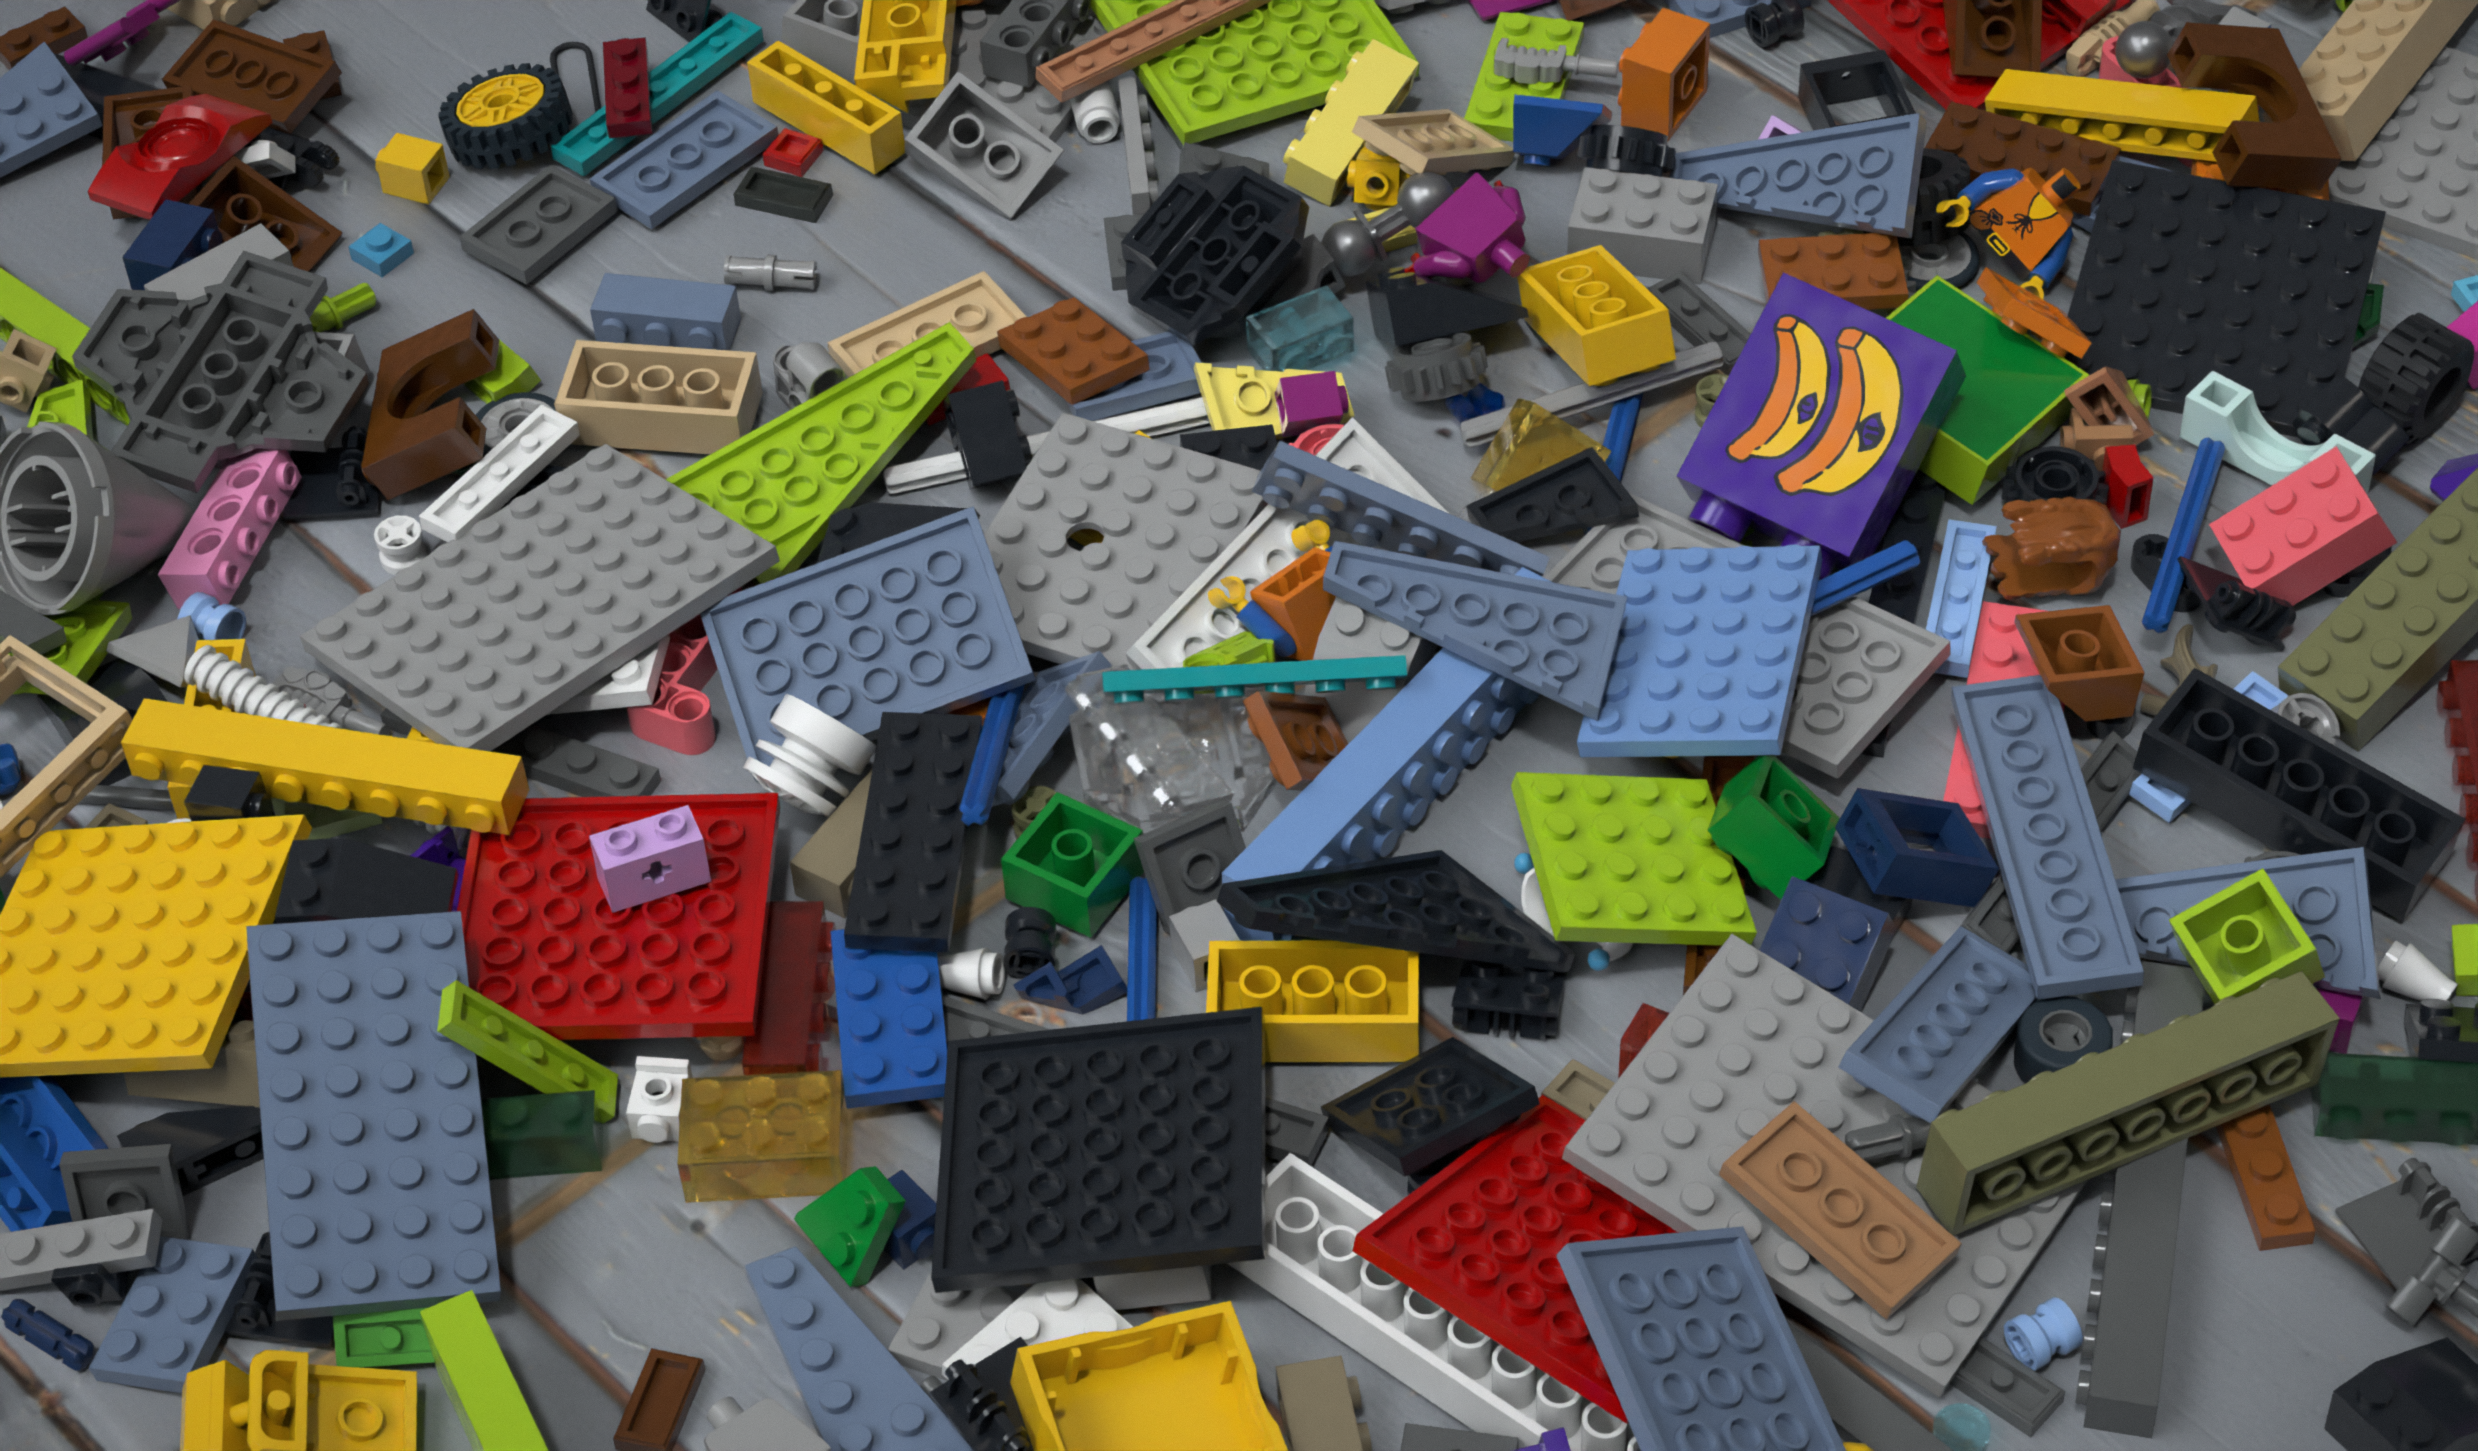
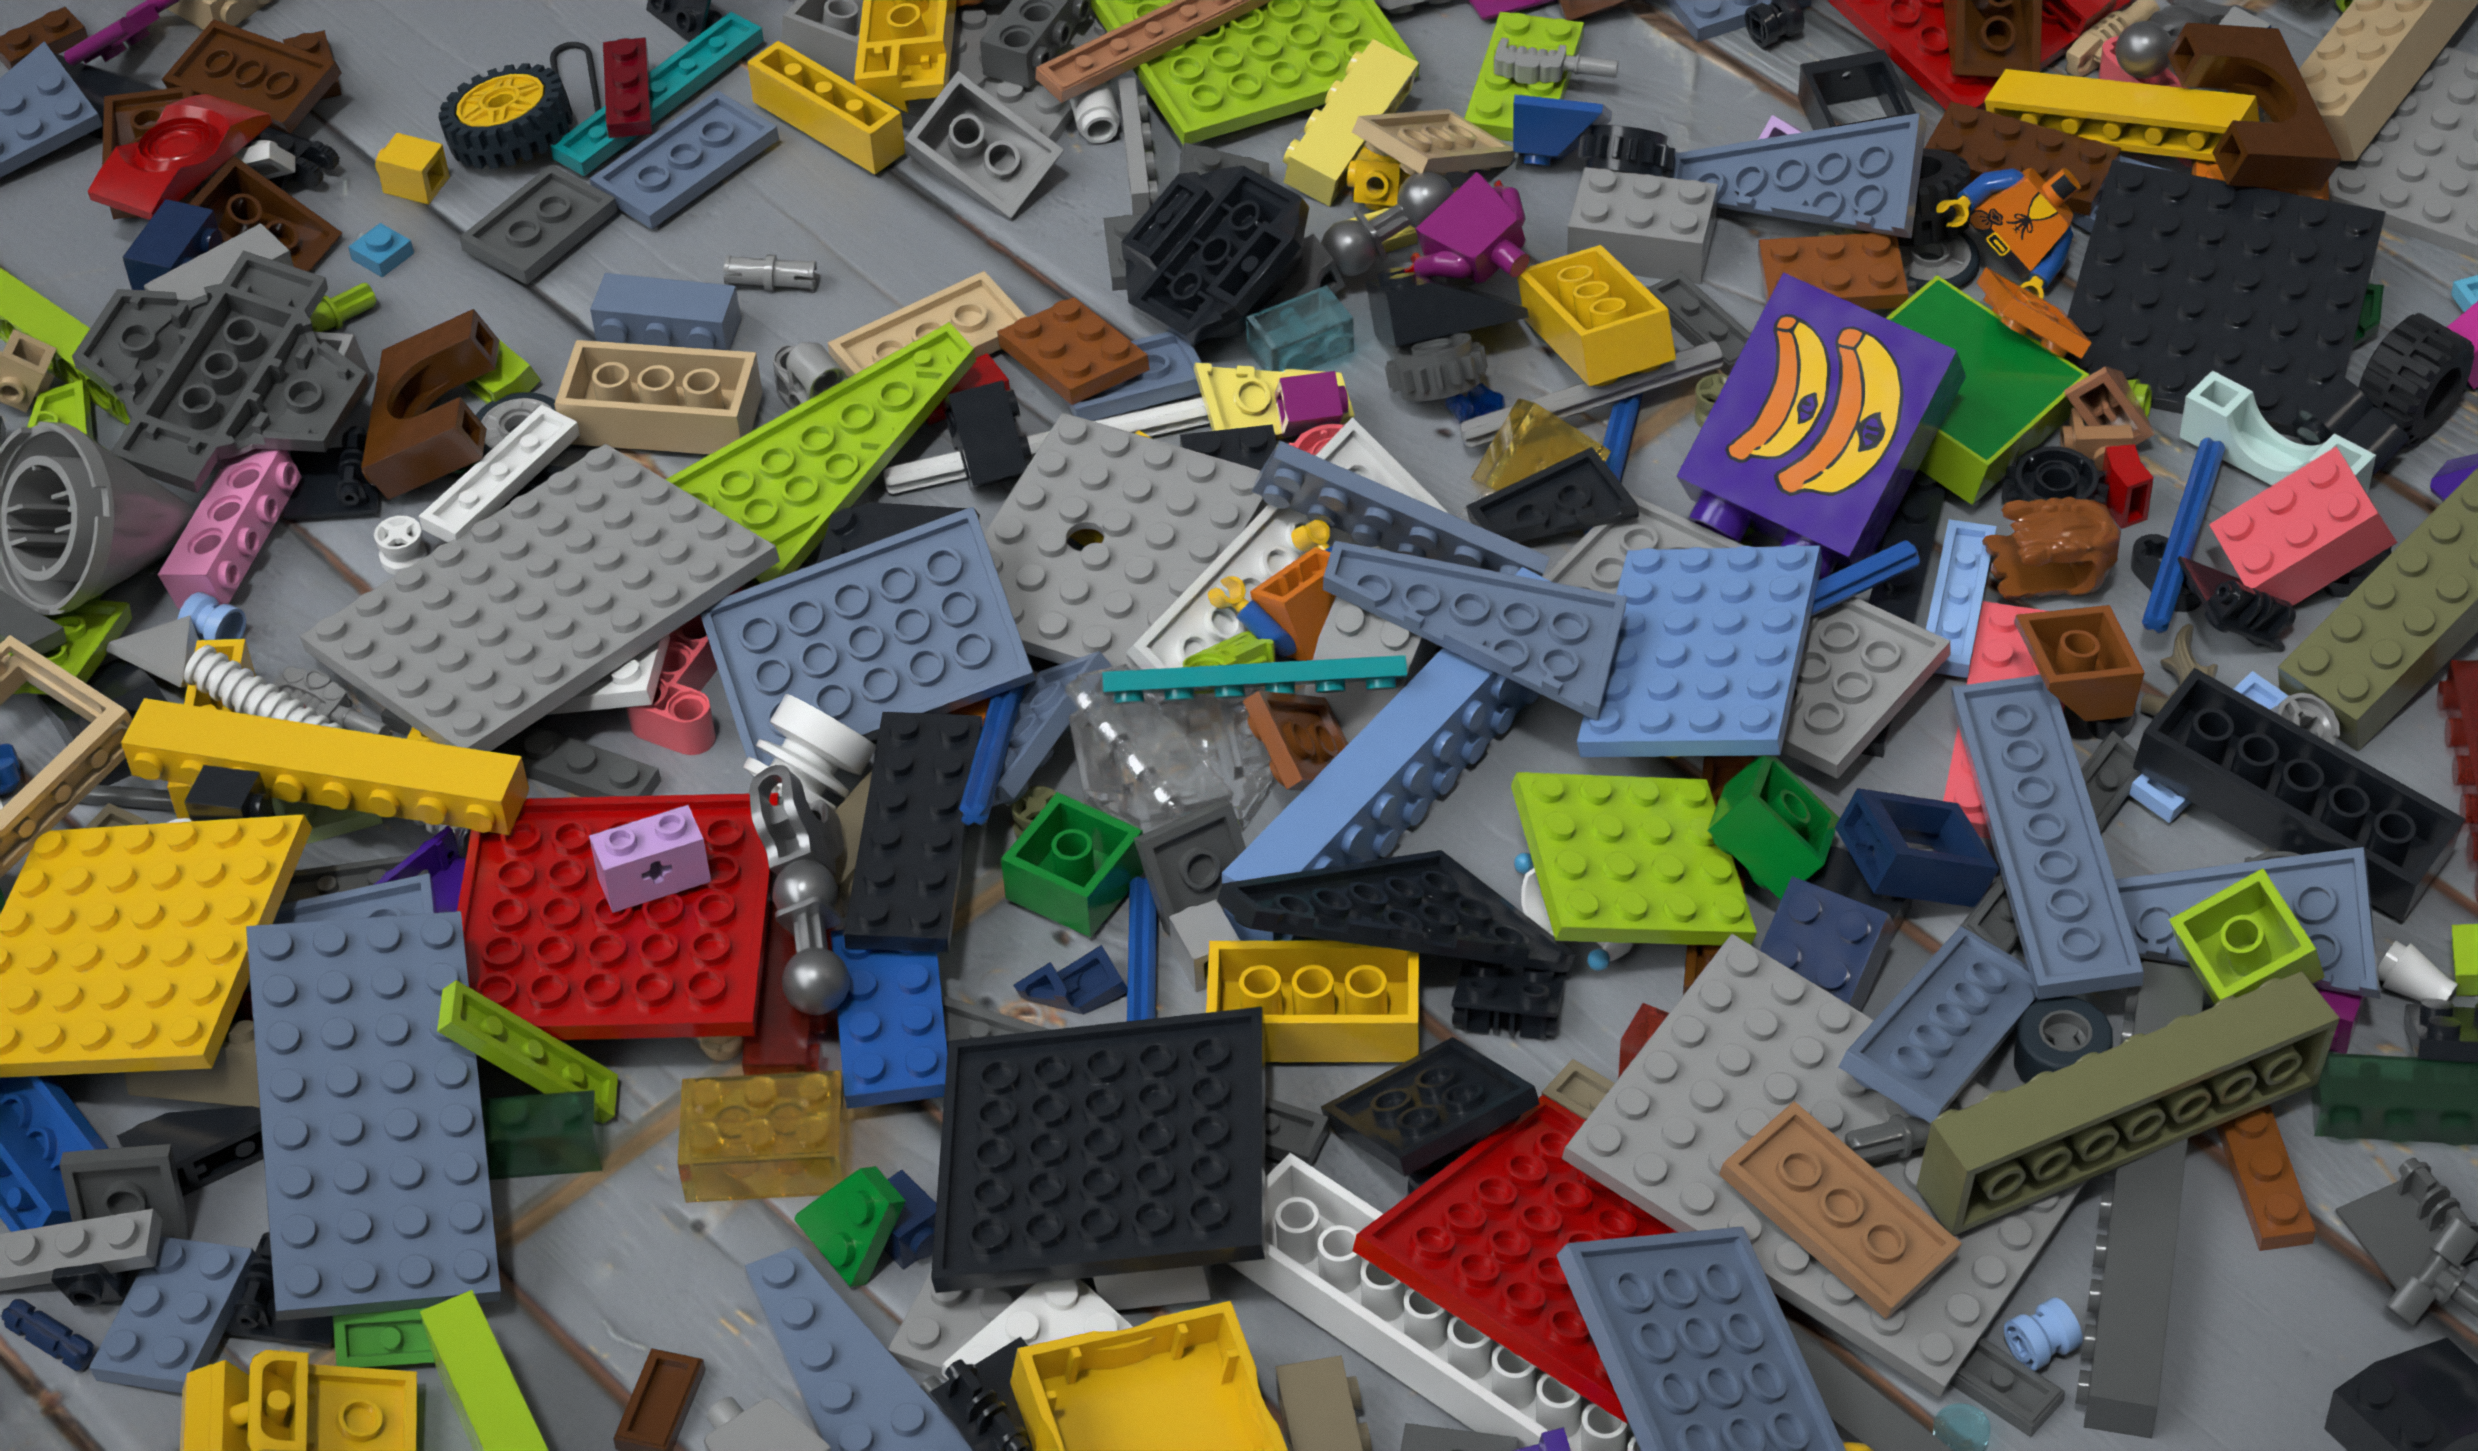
(360, 881): black slope -> none
(656, 1098): white brick -> none
(783, 194): pearl dark grey tile -> none
(793, 152): red tile -> none
(805, 891): none -> flat silver piece
(973, 972): white cone -> none
(1030, 940): black wheel -> none
(1664, 72): orange brick -> none

